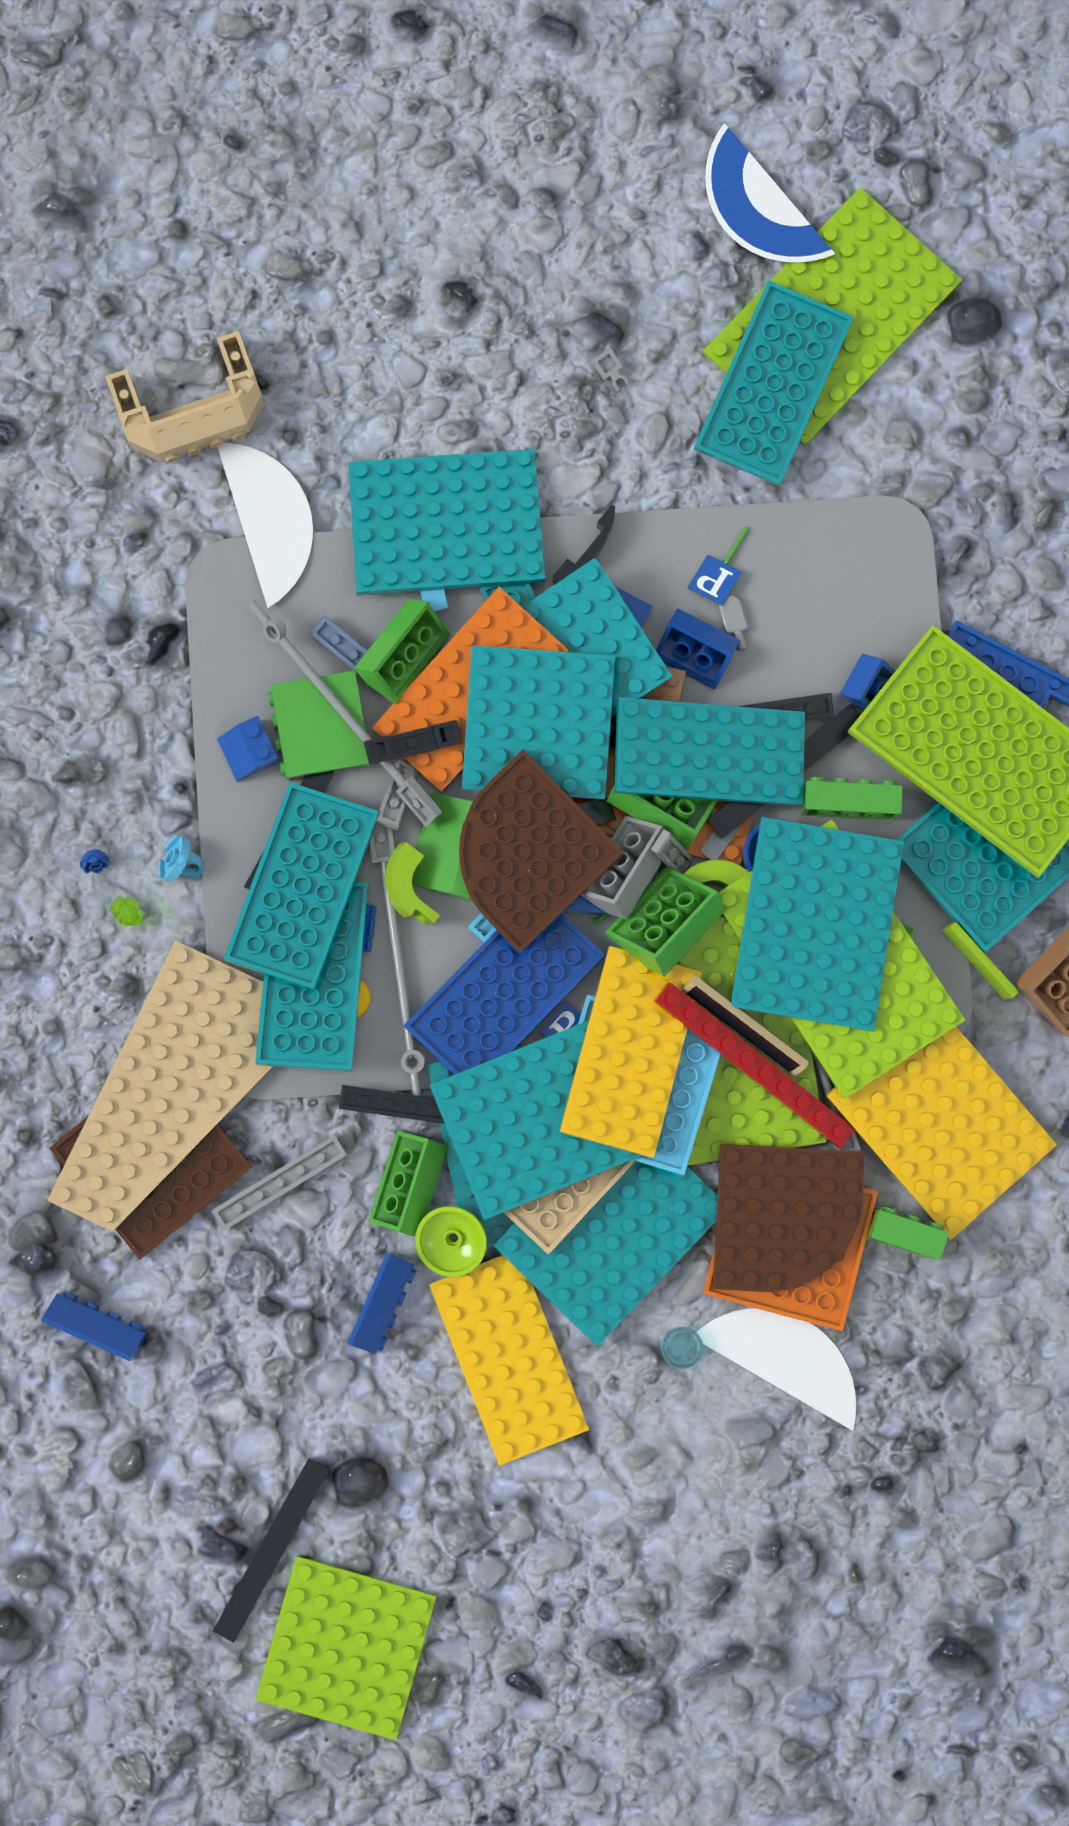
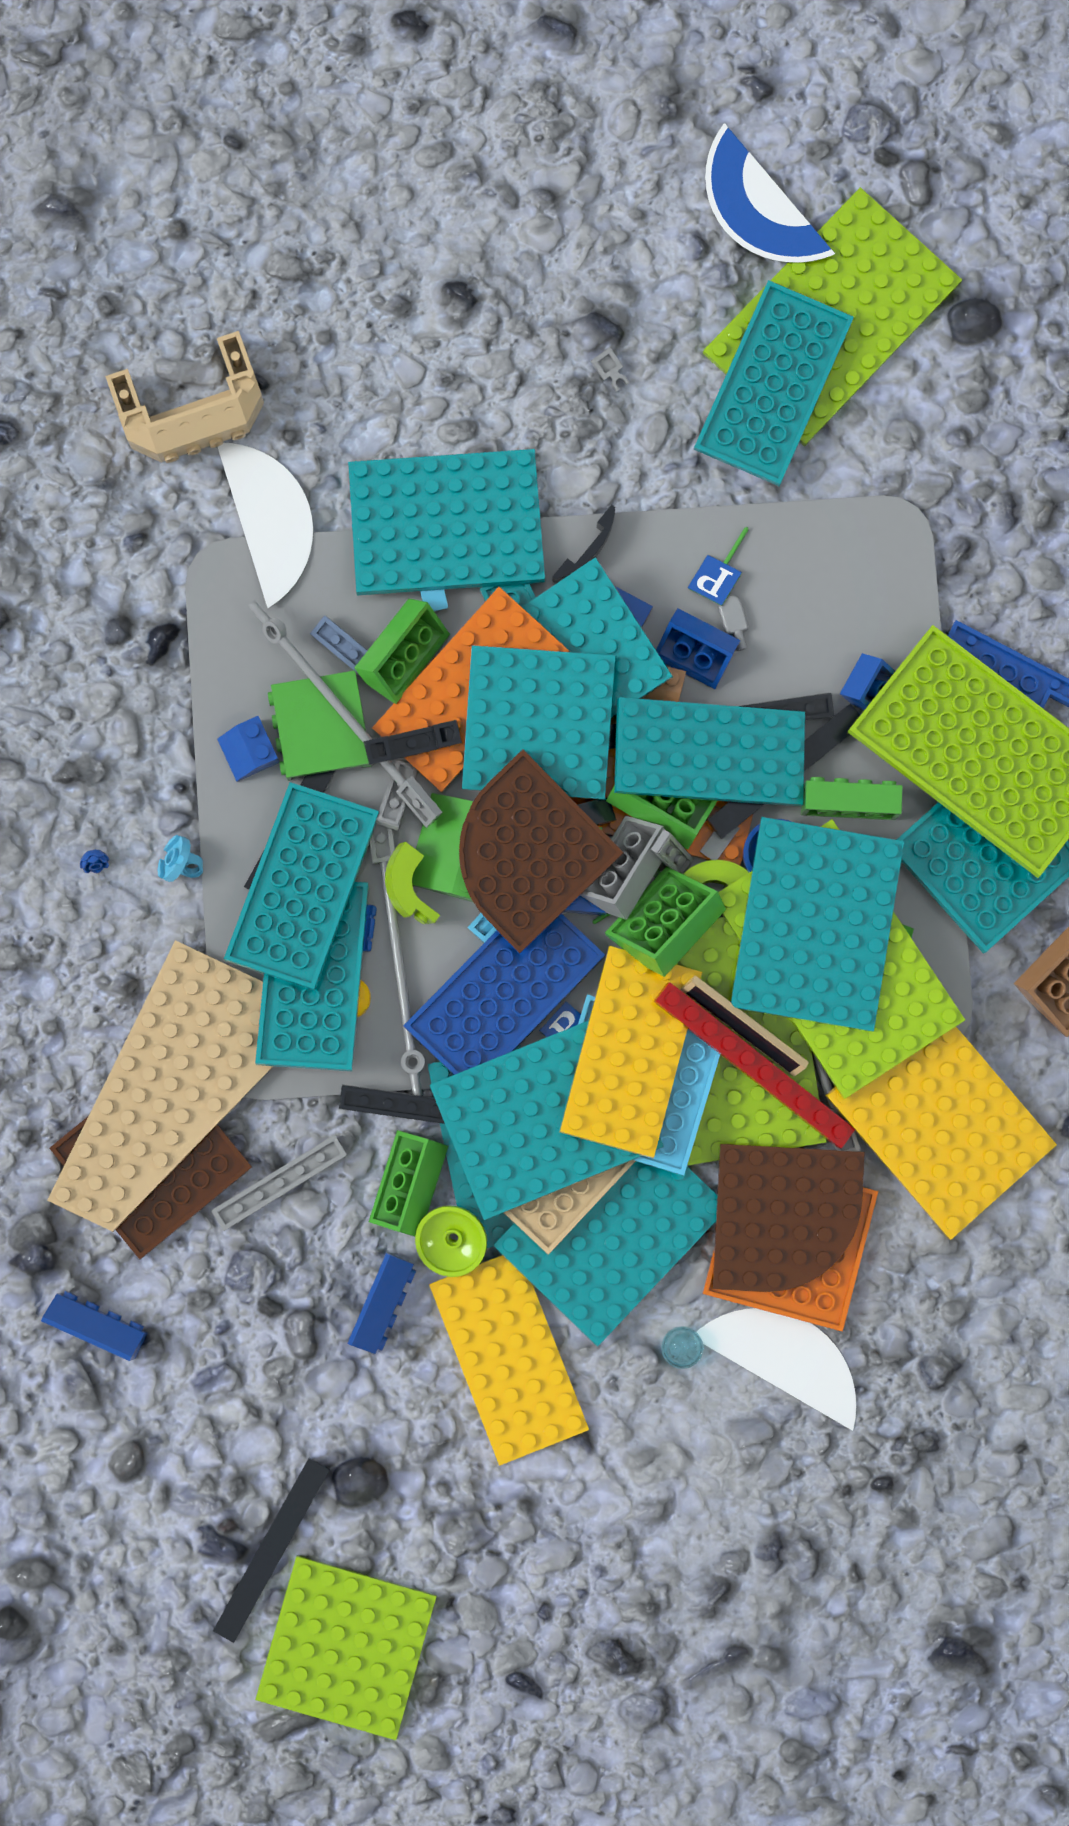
(126, 911): clear neon green rock -> none
(908, 1233): bright green brick -> none
(980, 960): lime tile -> none

